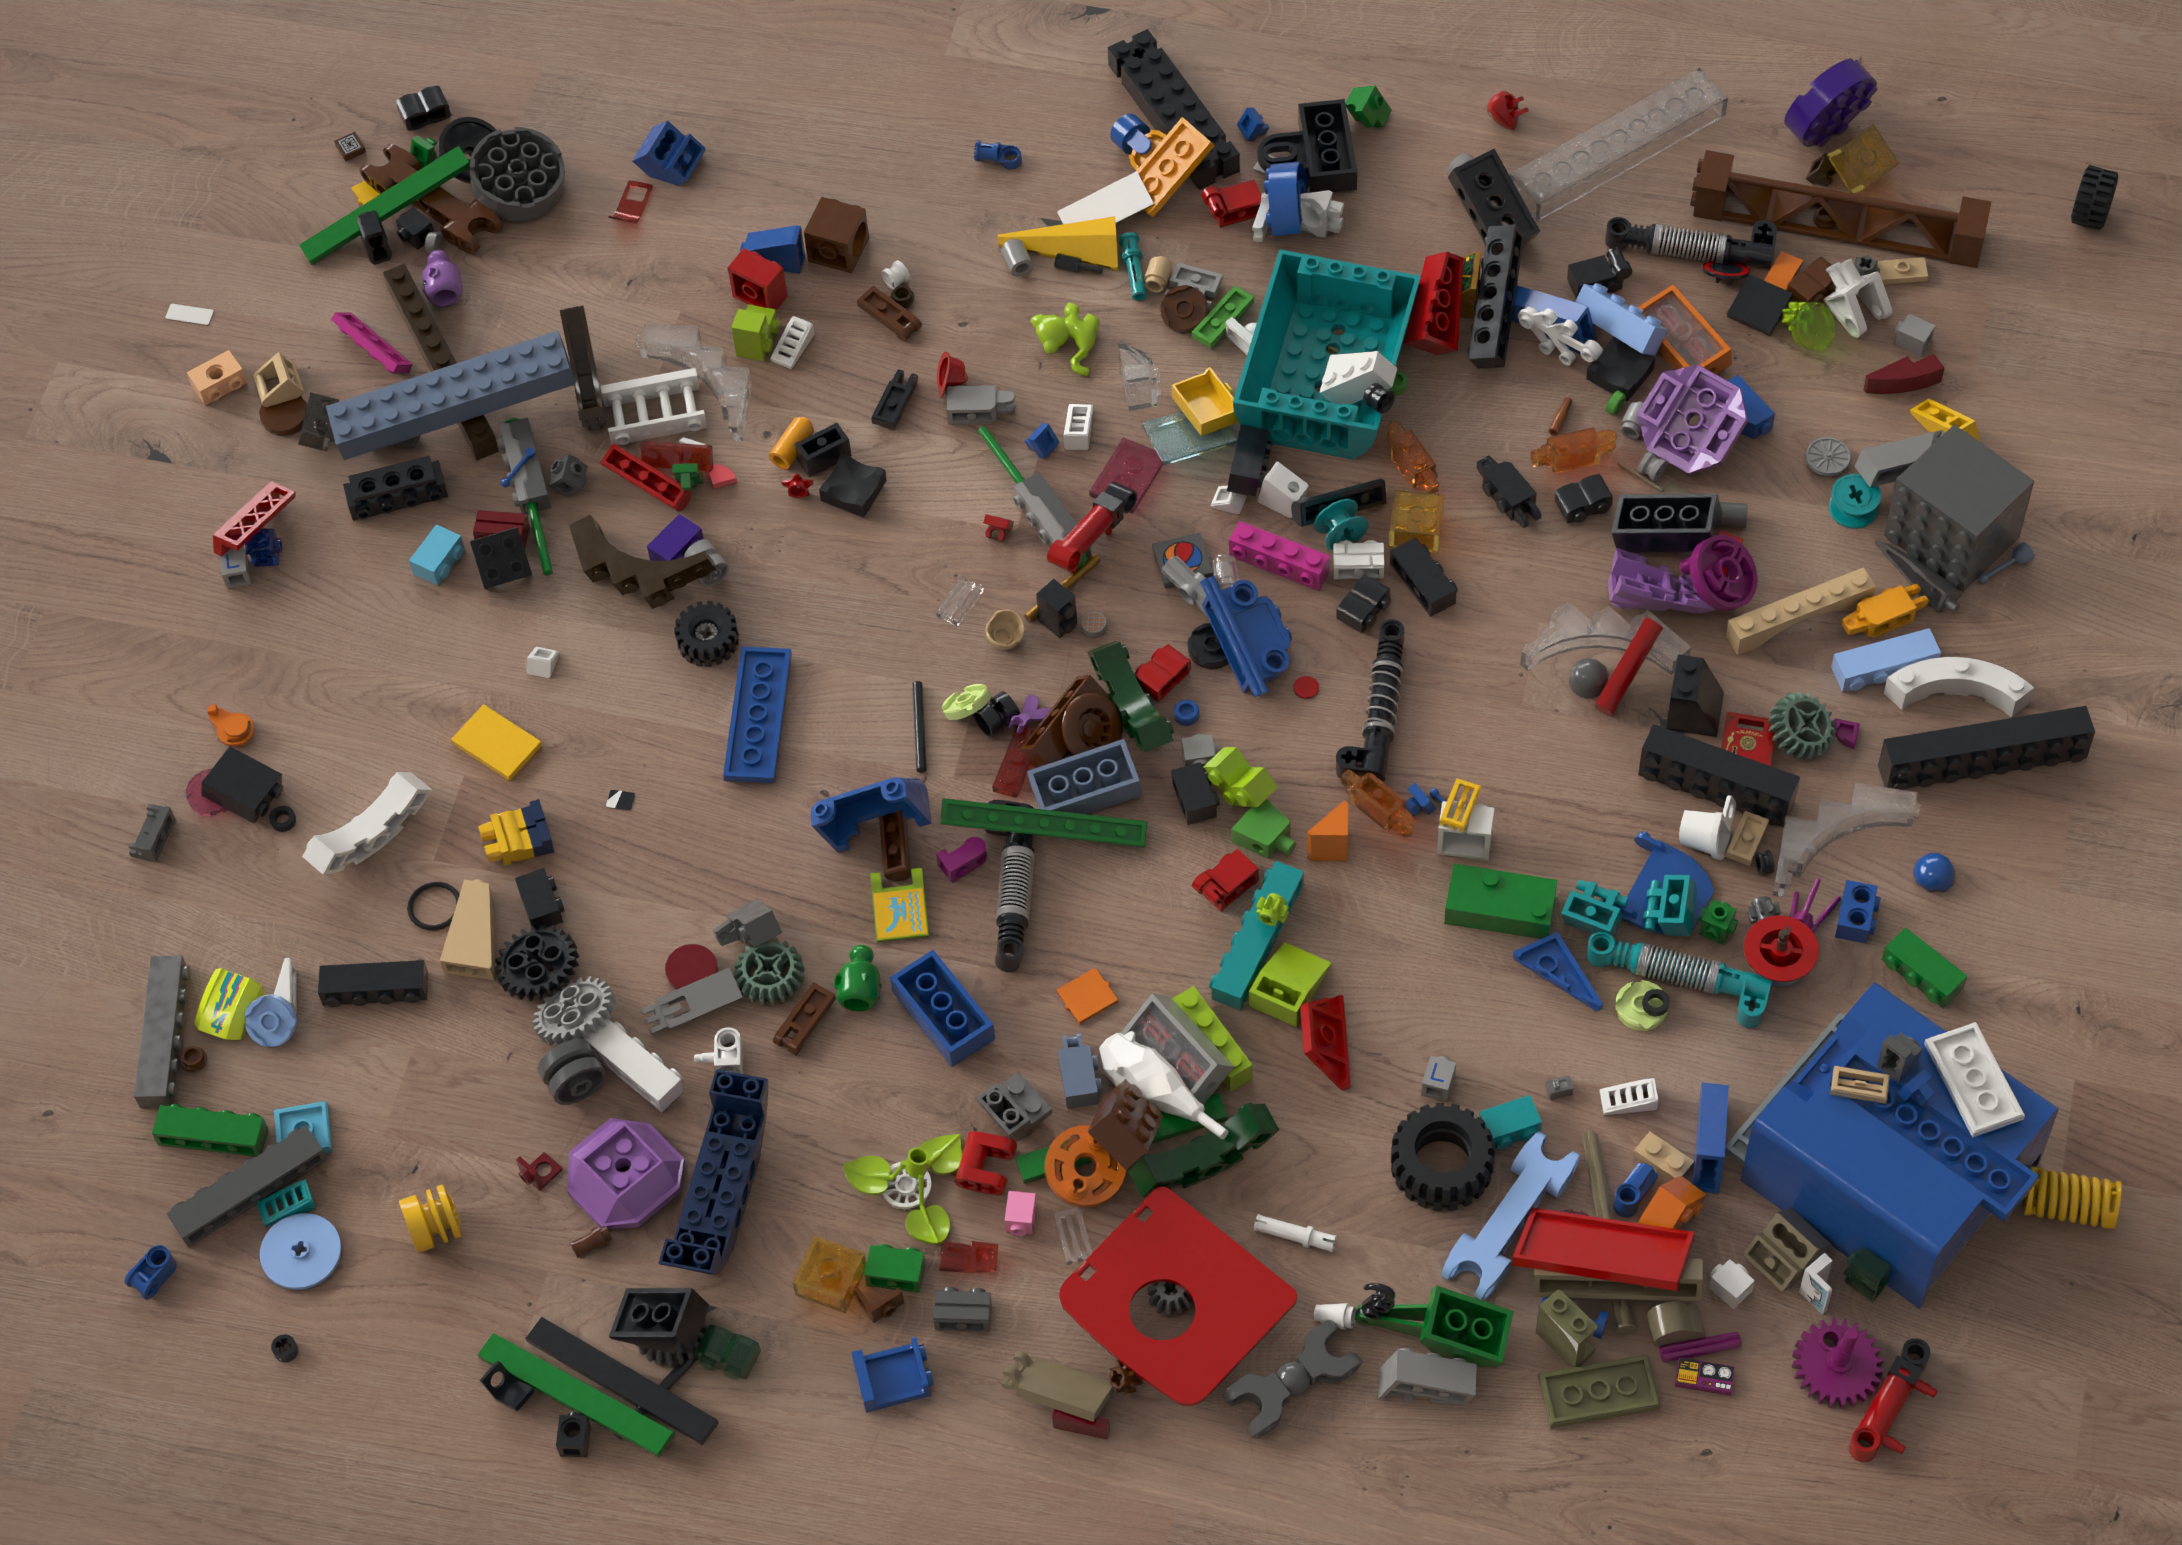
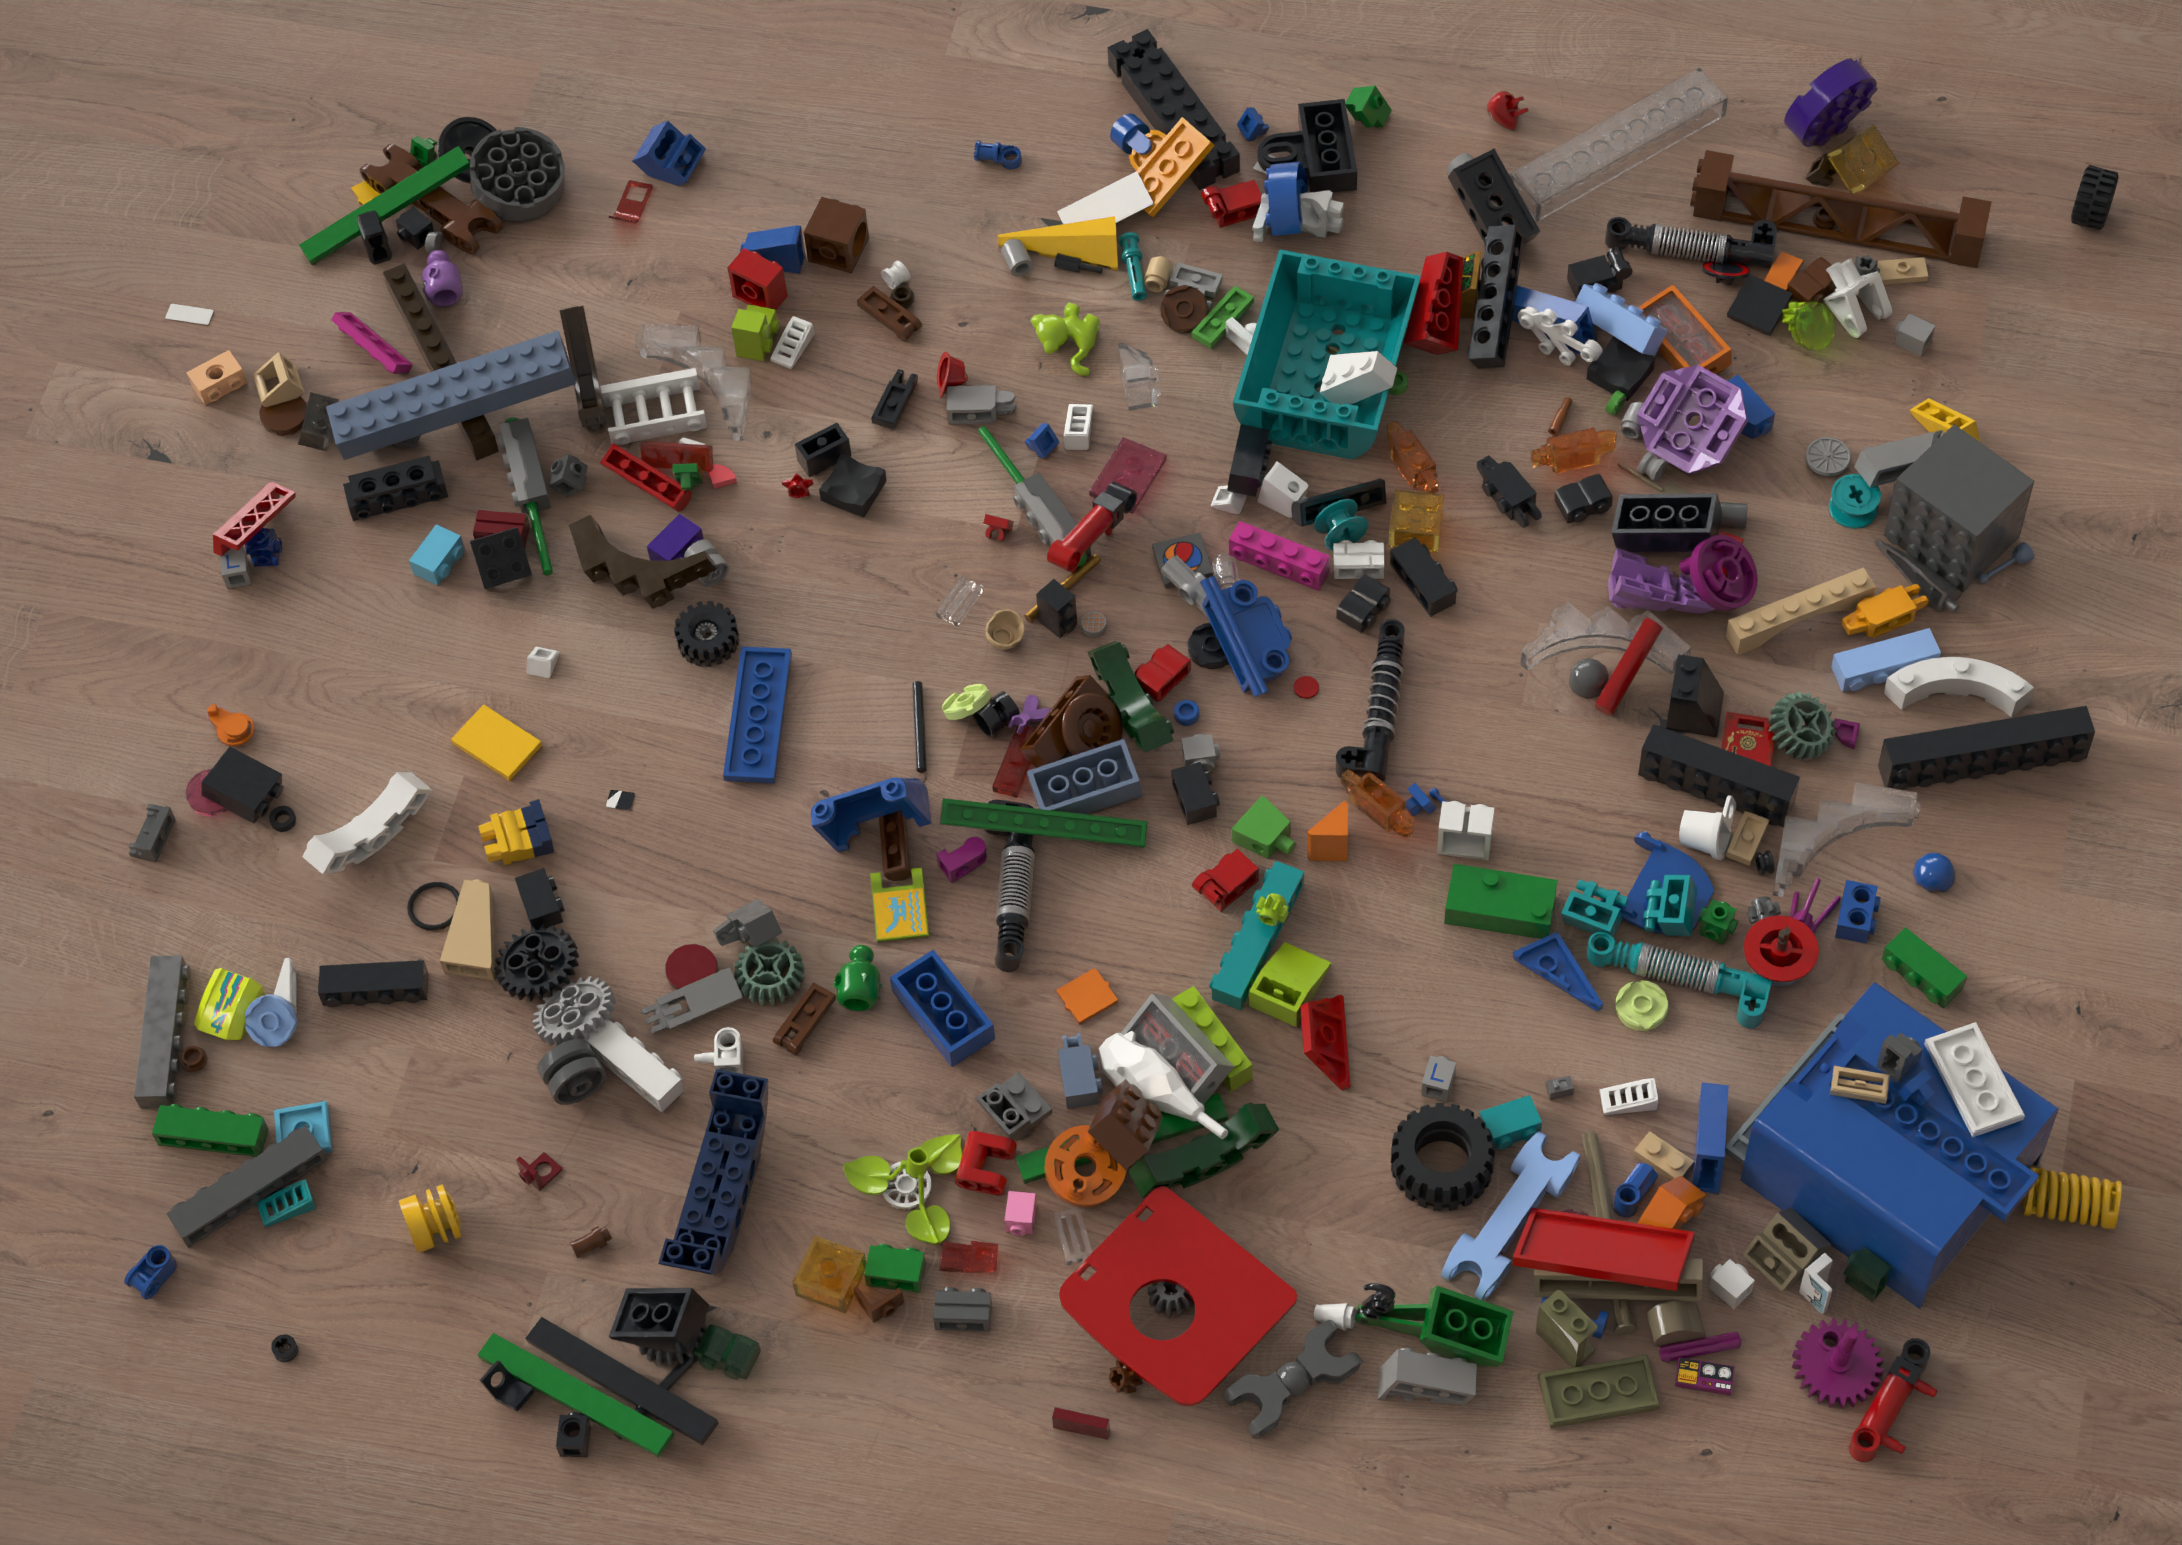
(311, 1267): light blue piece -> none
(350, 146): tile -> none
(423, 108): black brick -> none
(529, 453): blue hinge -> none
(630, 1196): medium lavender piece -> none
(784, 451): light orange brick -> none
(892, 1376): blue panel -> none
(1057, 1386): dark tan tile -> none
(1178, 439): clear light blue piece -> none
(1205, 402): yellow container -> none
(1238, 780): lime brick -> none
(1296, 1233): white pin -> none
(1378, 398): black wheel -> none
(1454, 823): yellow tile -> none
(1655, 993): black piece -> none
(1905, 376): dark red slope -> none

